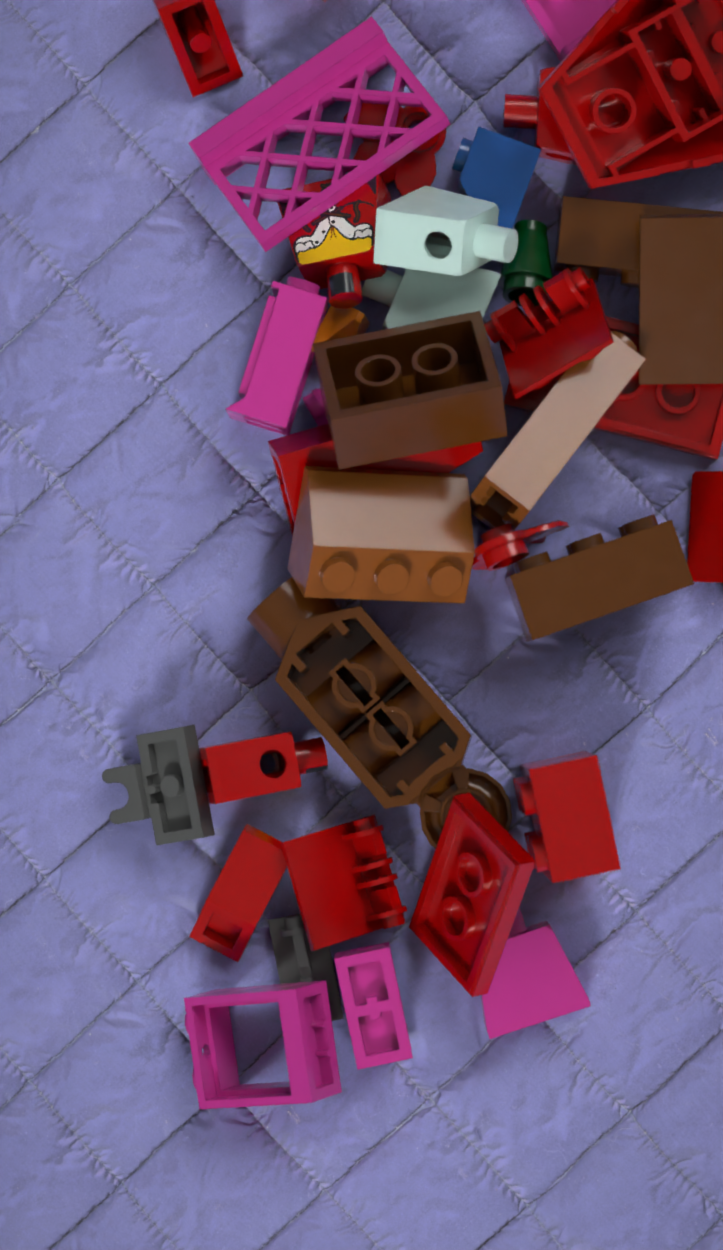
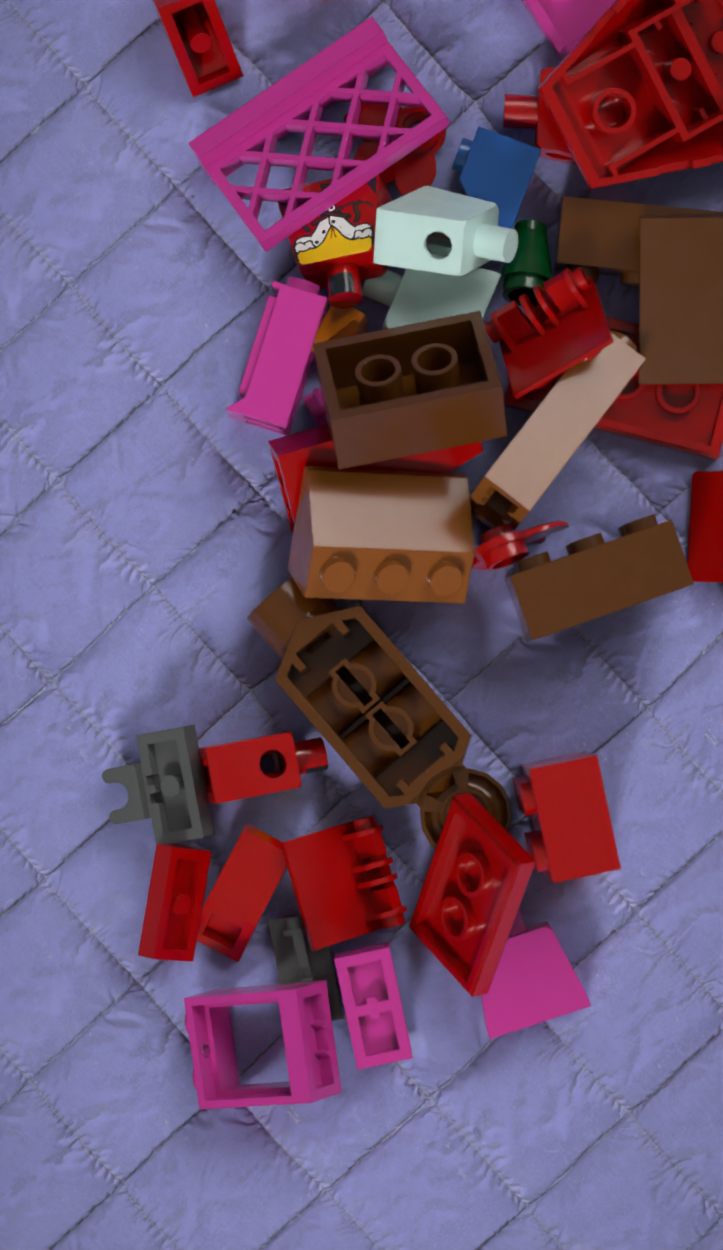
(174, 902): none -> red panel

